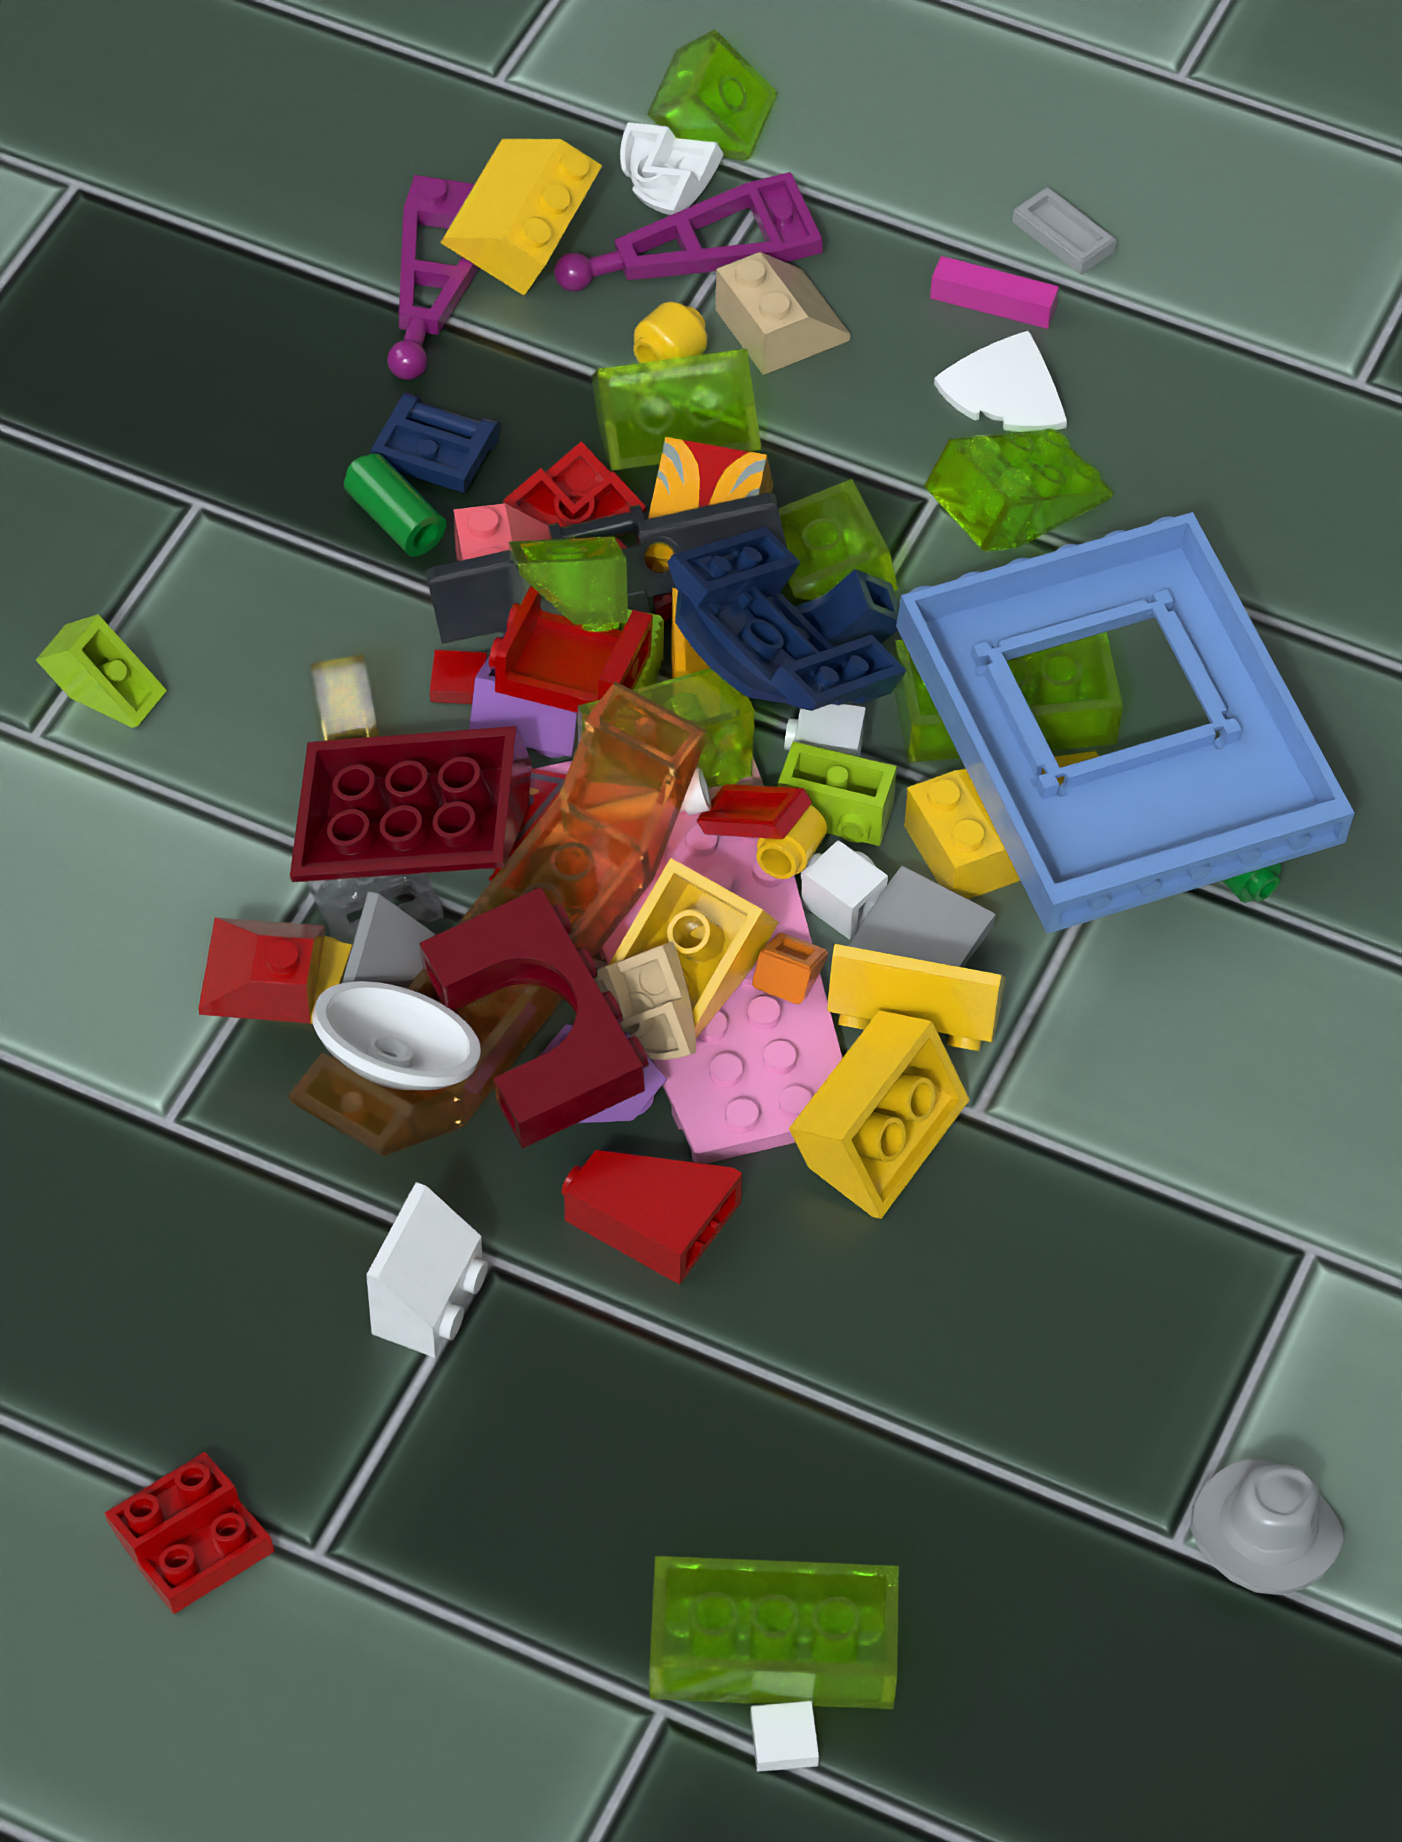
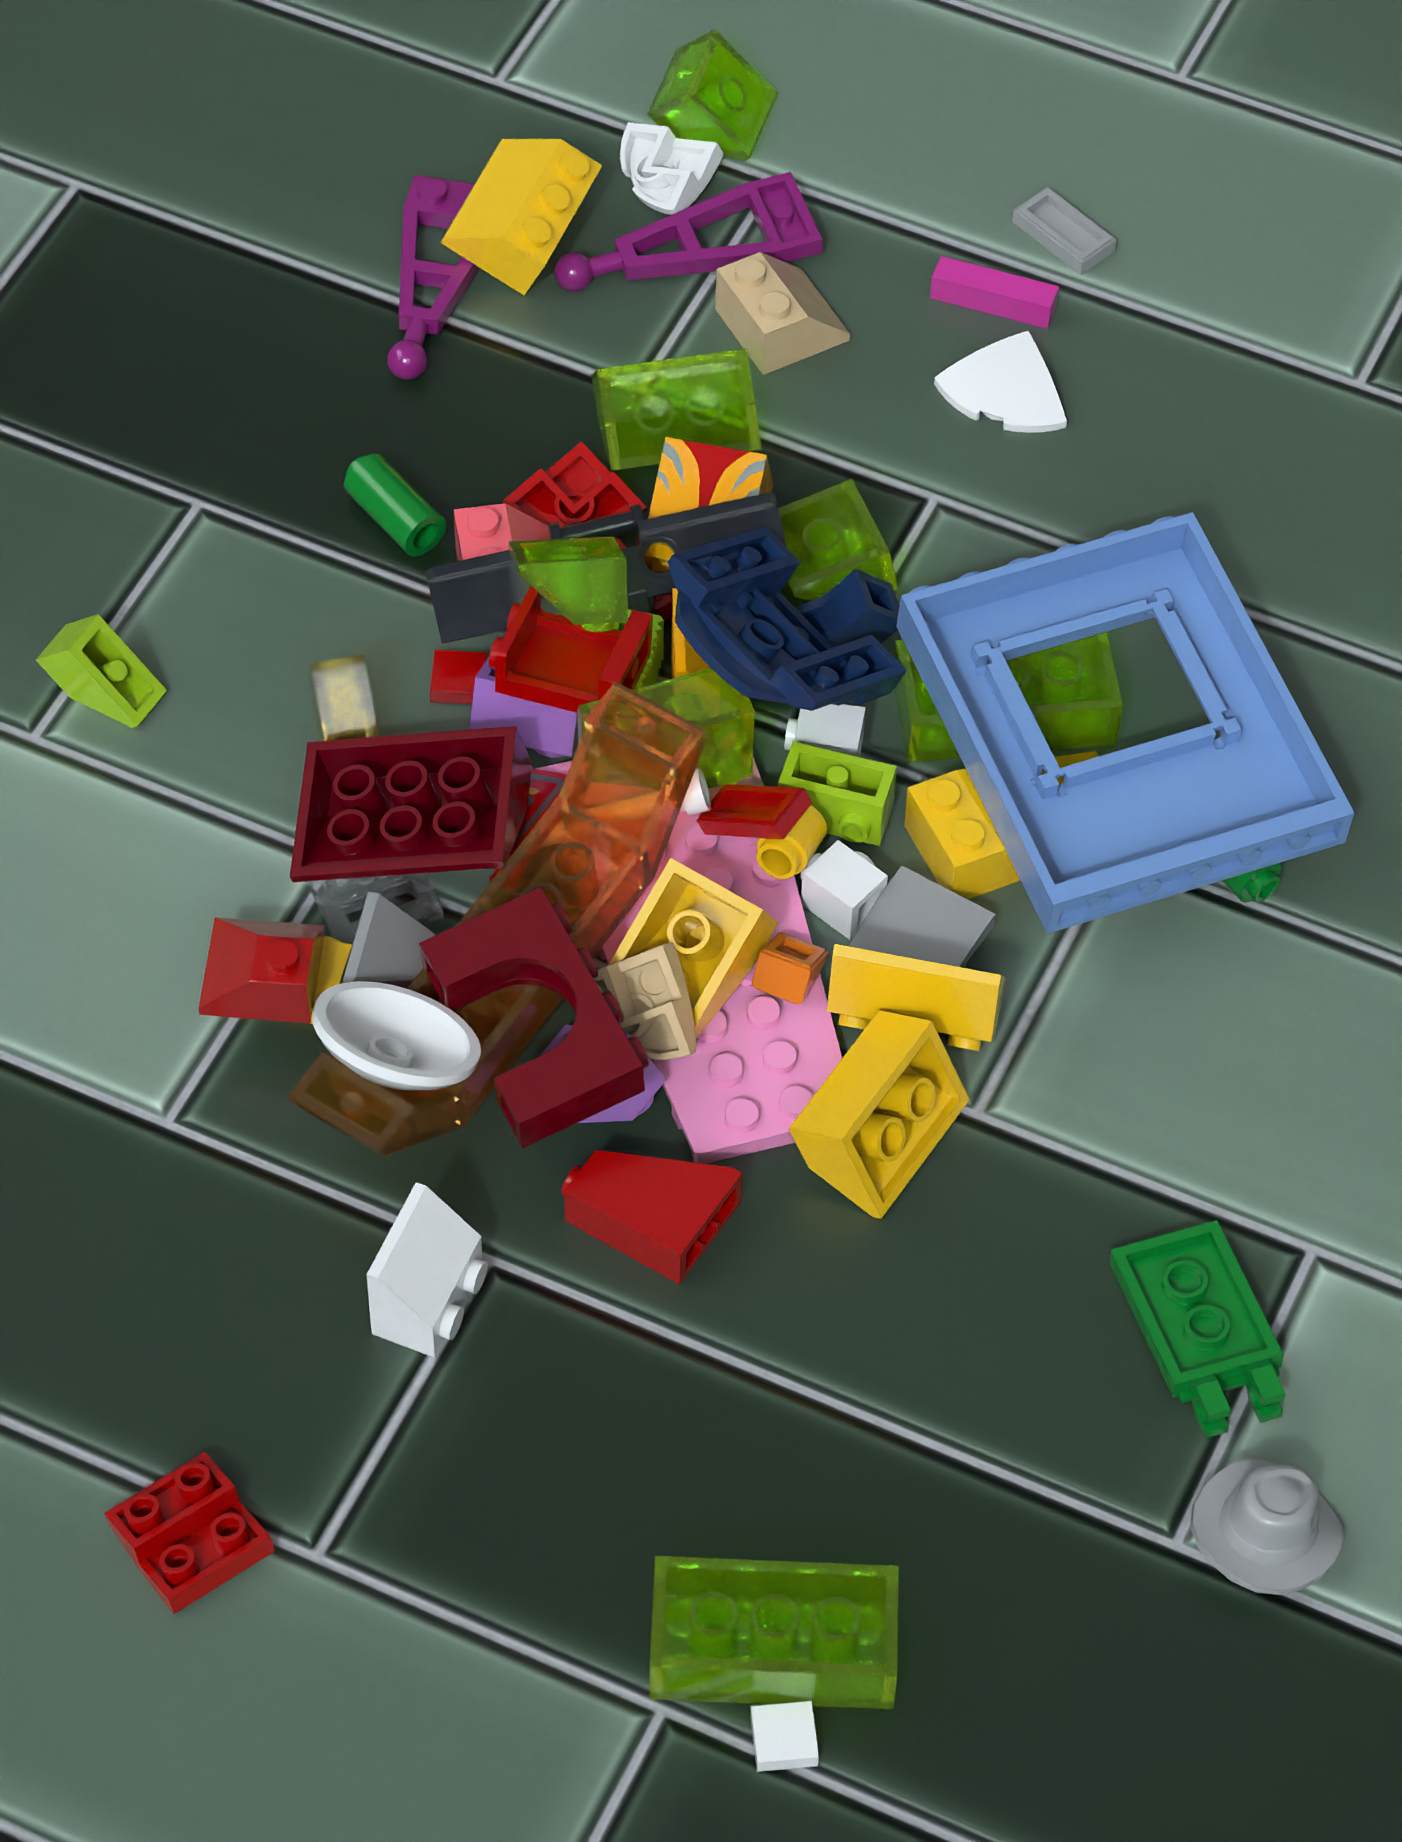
(432, 452): dark blue plate -> none
(670, 333): yellow head -> none
(1014, 486): clear neon green slope -> none
(1202, 1322): none -> green tile

